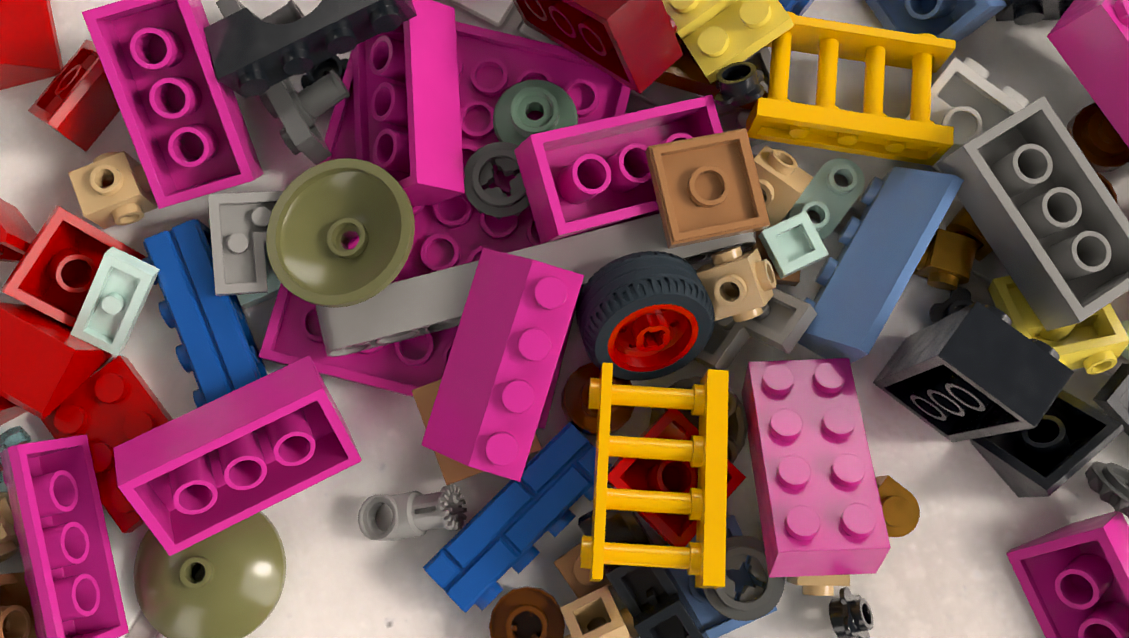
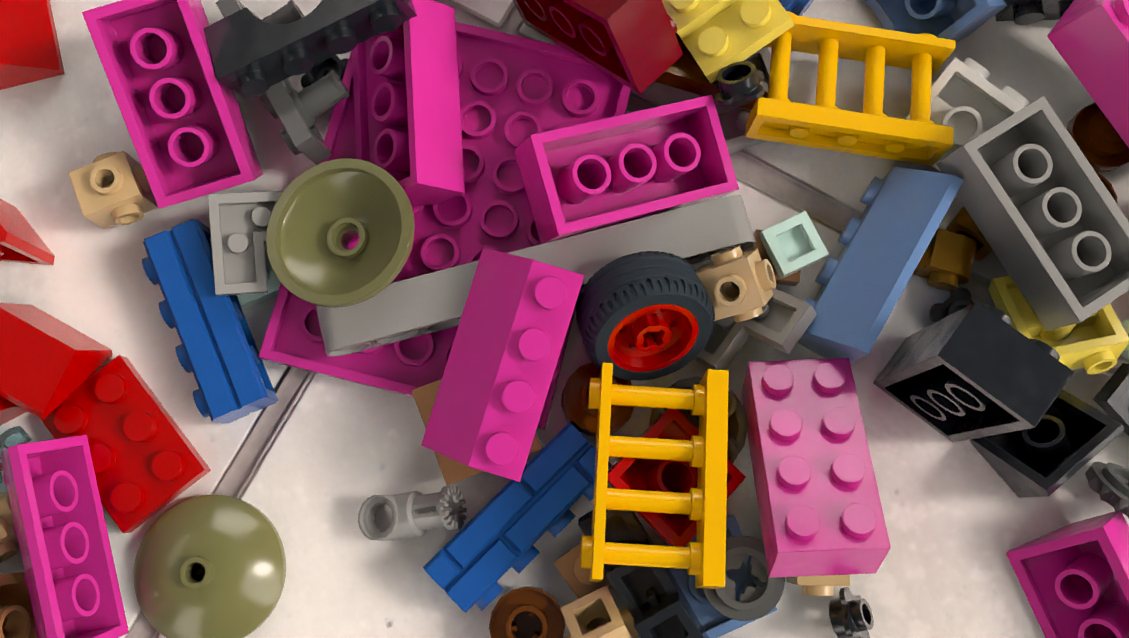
(61, 266): red slope -> none
(78, 99): red slope -> none
(114, 301): light aqua plate -> none
(235, 456): dark pink brick -> none
(480, 175): dark grey gear -> none
(514, 105): sand green piece -> none
(707, 188): medium nougat plate -> none
(780, 182): tan brick -> none
(827, 197): light aqua plate -> none
(898, 506): pearl gold plate -> none

